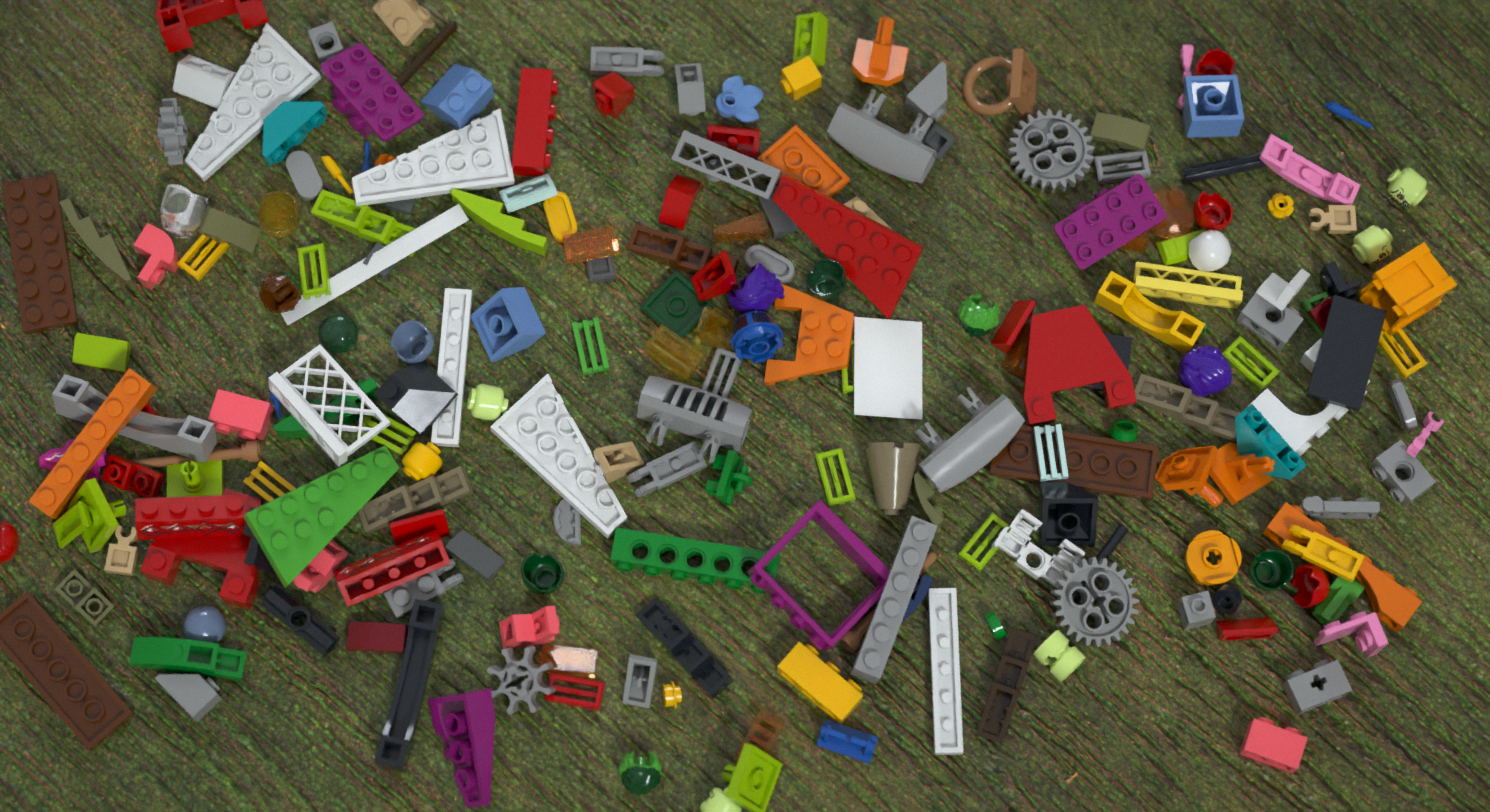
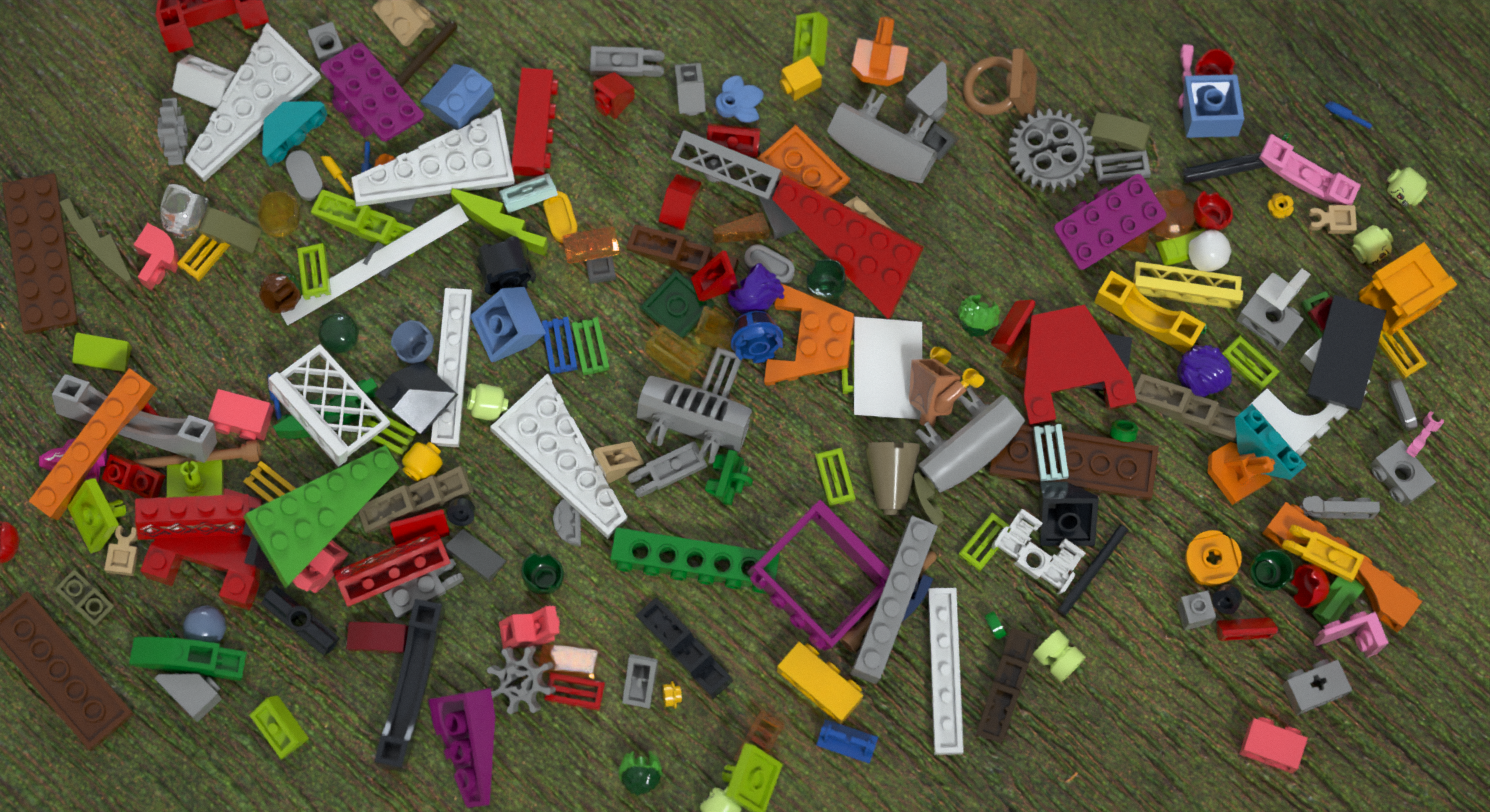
(72, 524): lime tile -> none
(278, 726): none -> lime slope
(461, 512): none -> black tile
(505, 265): none -> black brick
(556, 324): none -> blue tile
(936, 386): none -> nougat torso
(1113, 588): light grey gear -> none
(1189, 471): orange piece -> none
(1333, 281): black bracket -> none

